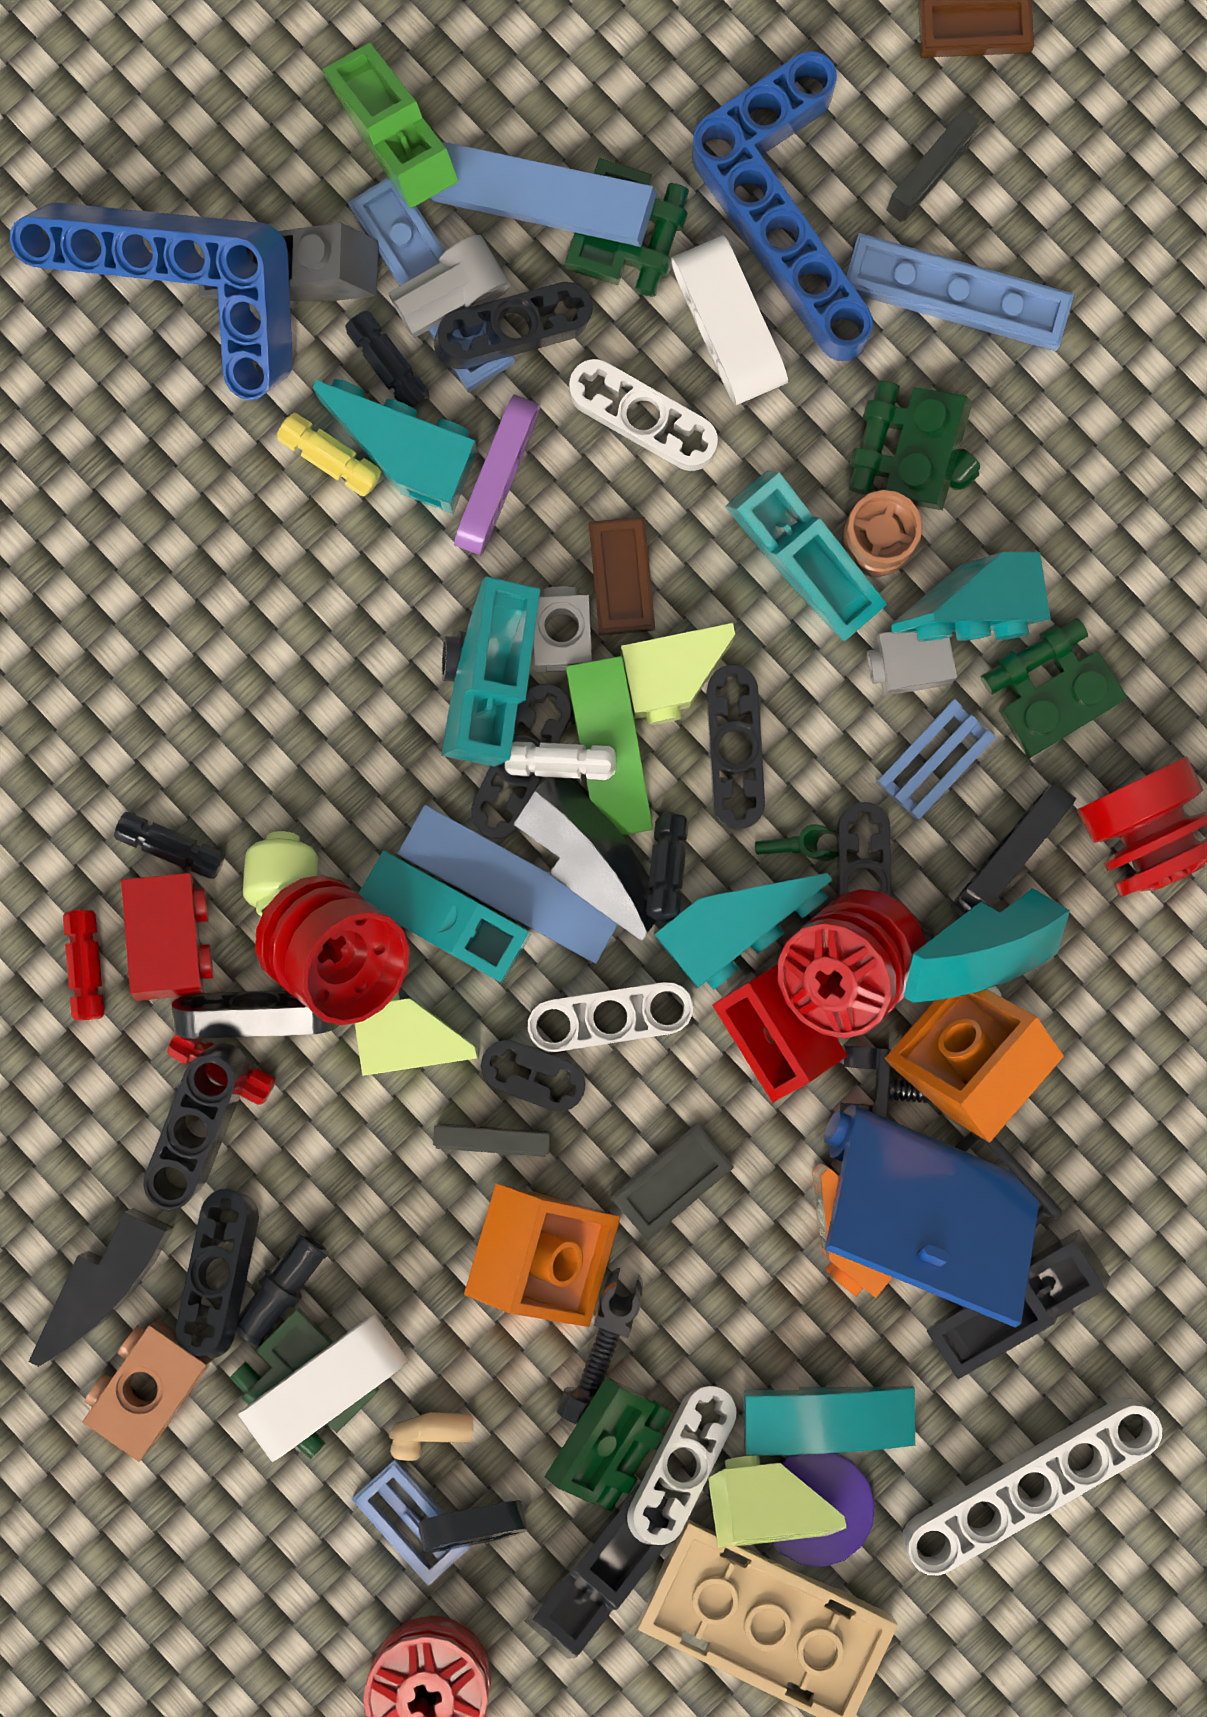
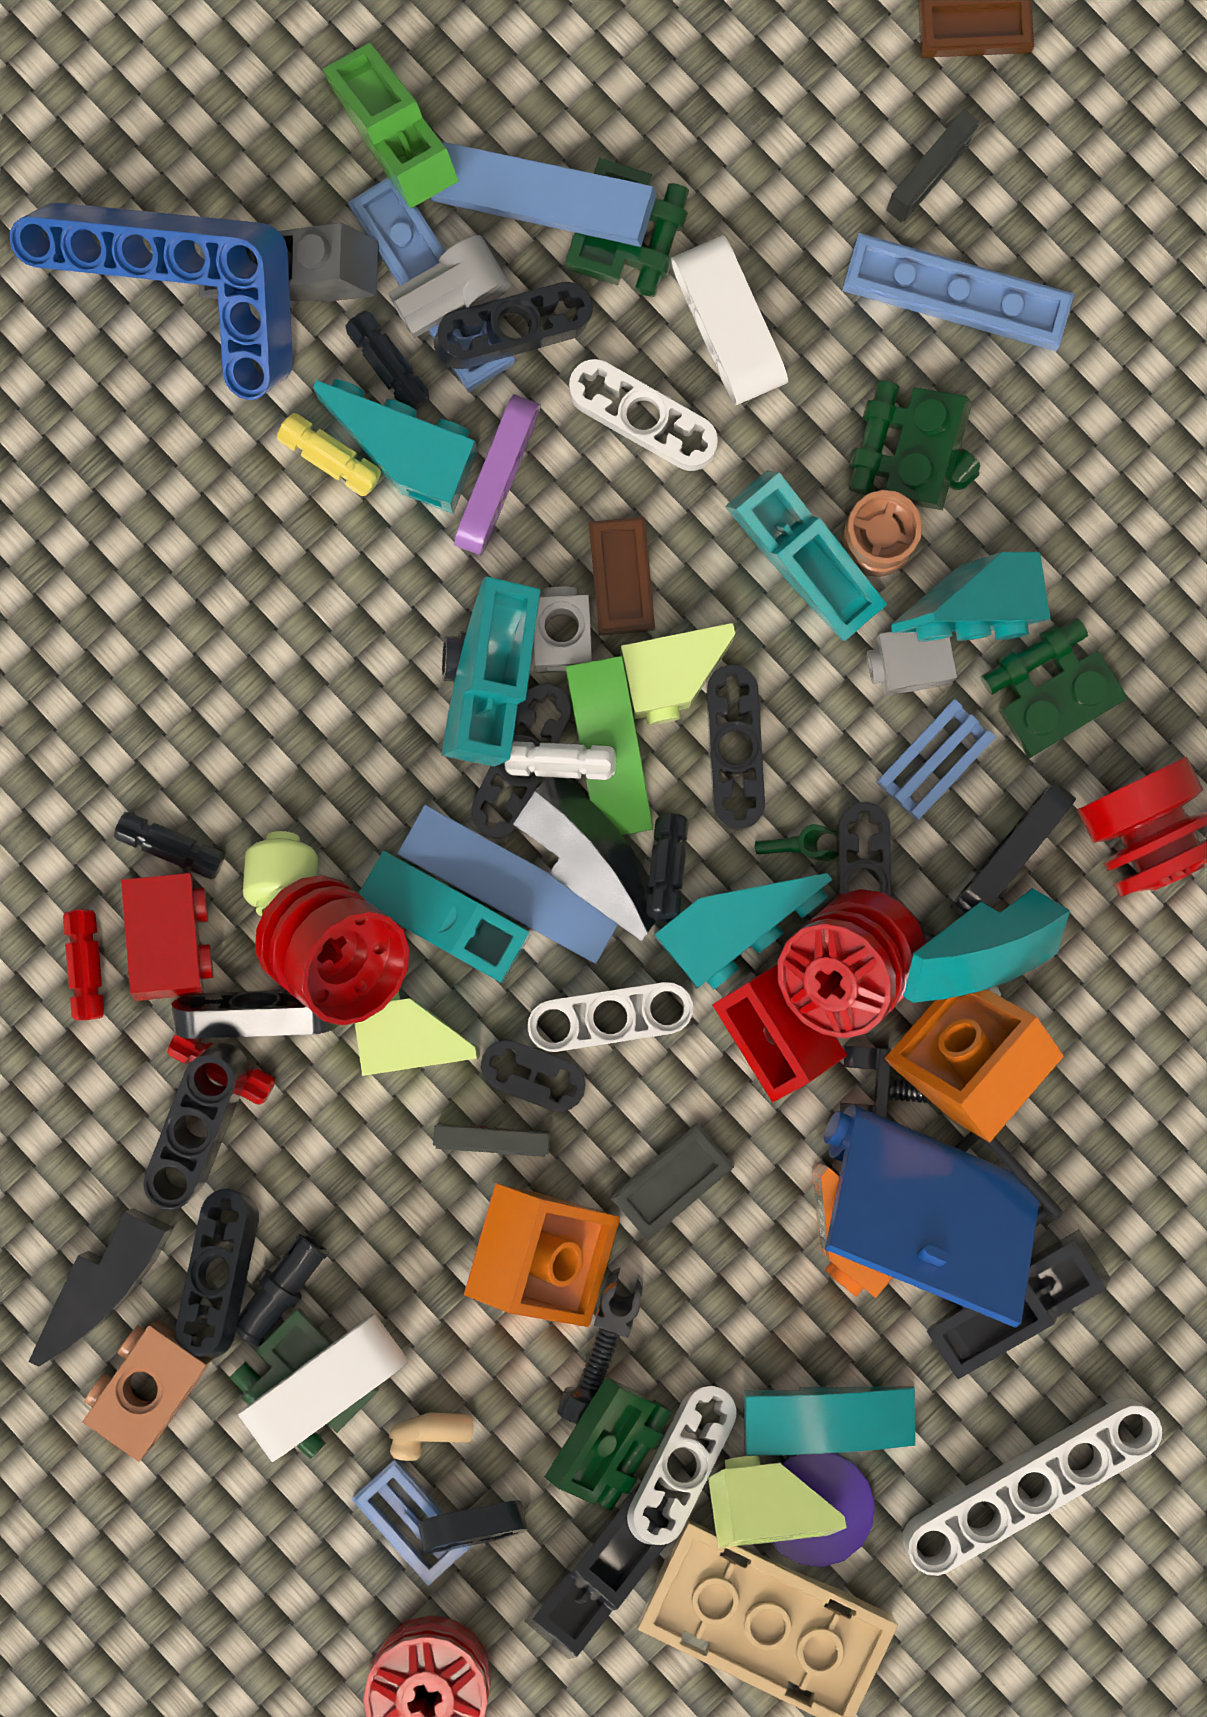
(777, 209): blue beam -> none

